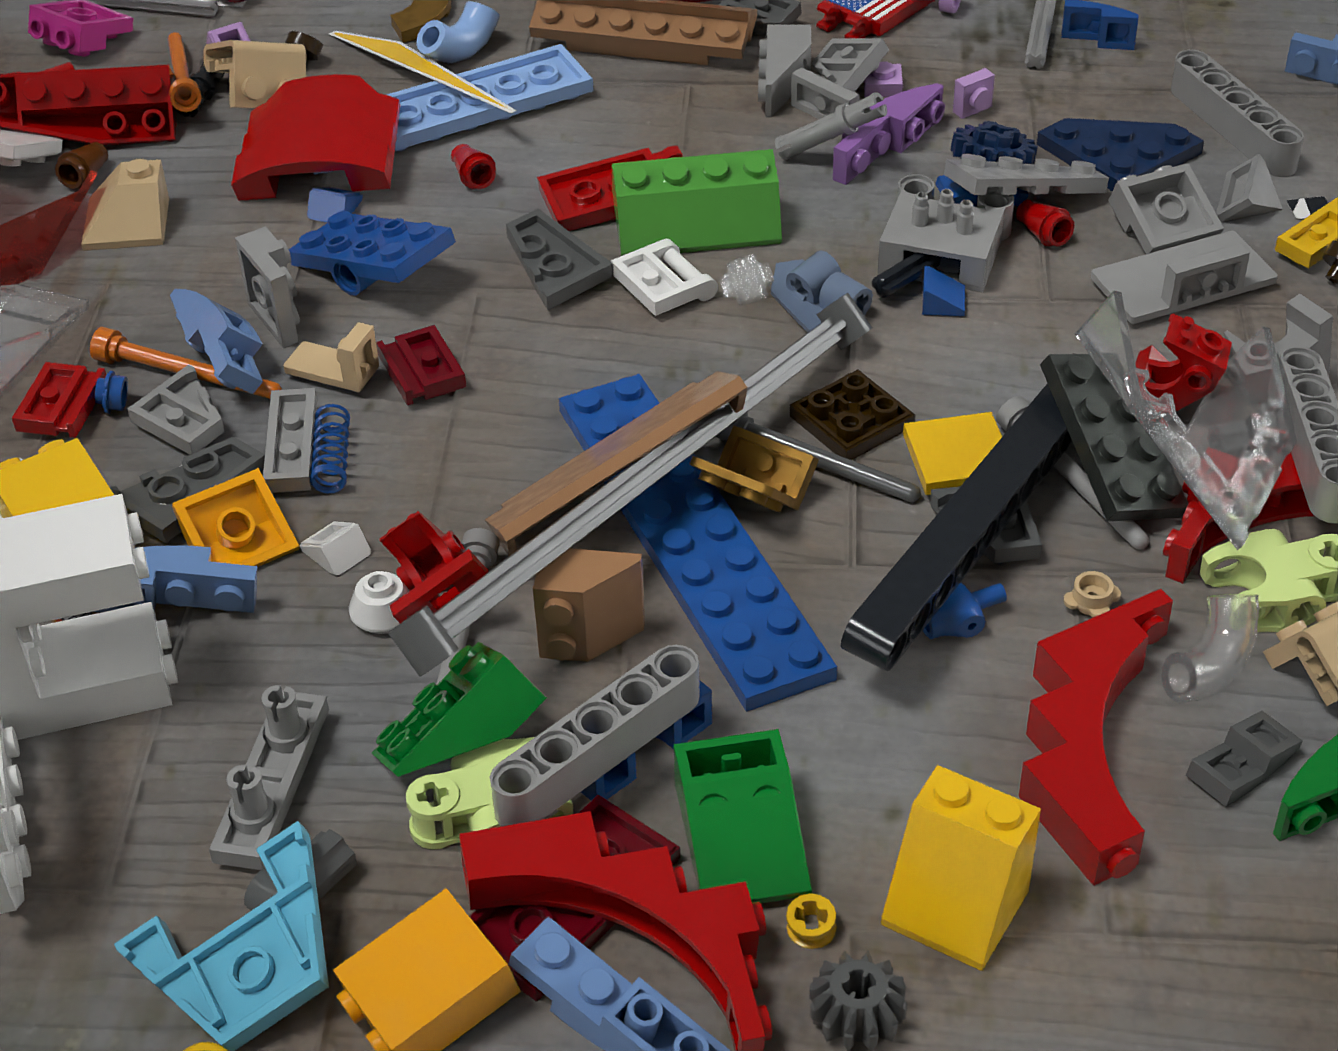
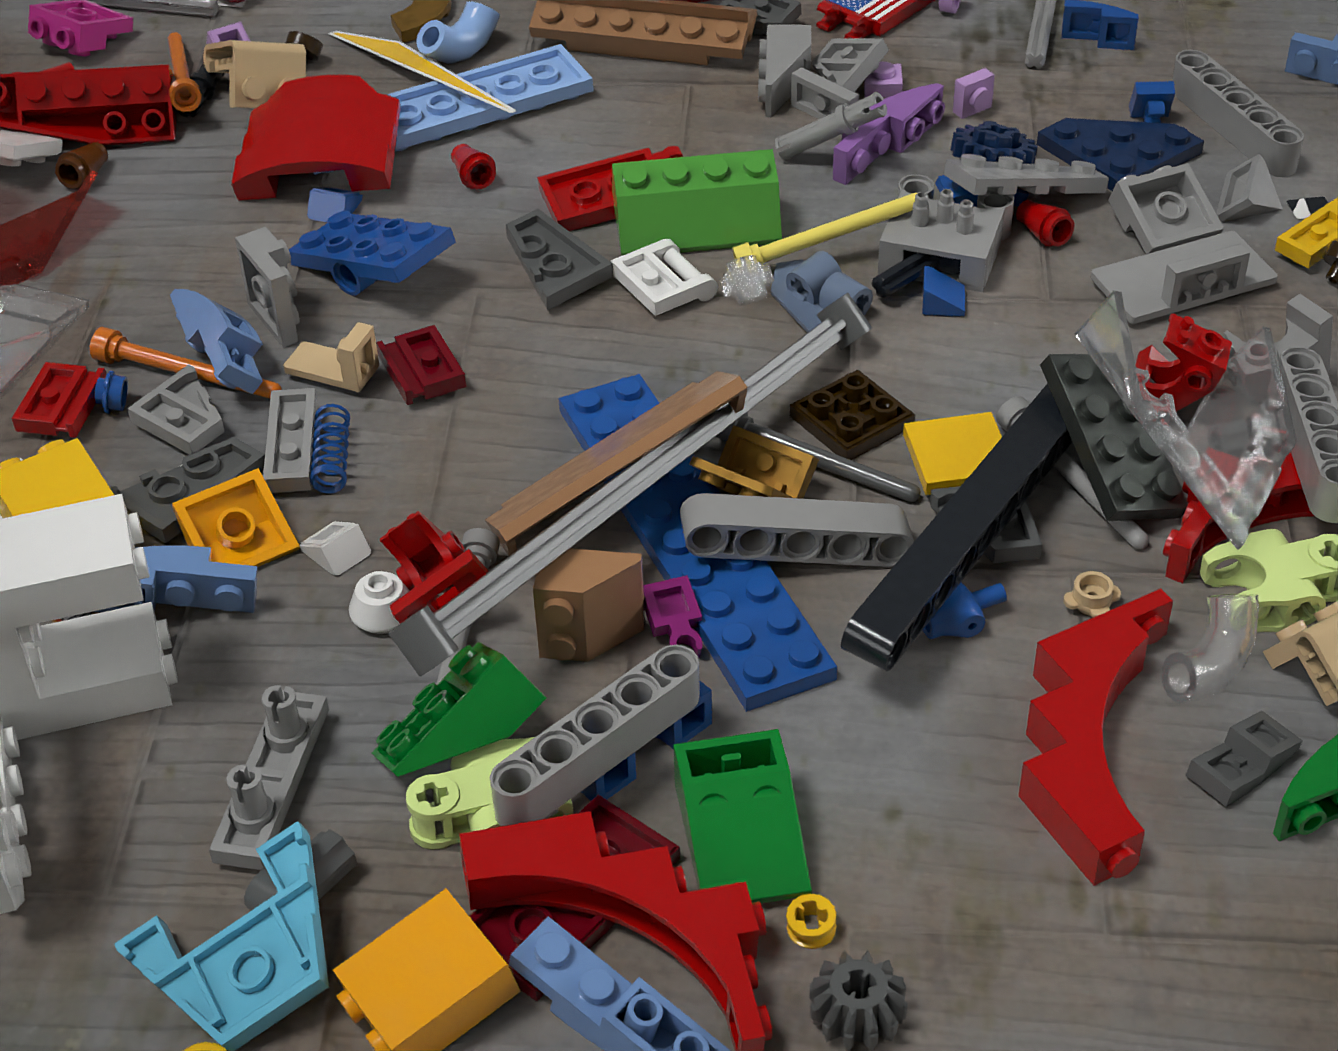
(128, 208): tan slope -> none
(673, 611): none -> magenta plate
(795, 530): none -> light grey beam
(826, 231): none -> light yellow piece
(961, 867): yellow slope -> none
(1152, 100): none -> blue tile

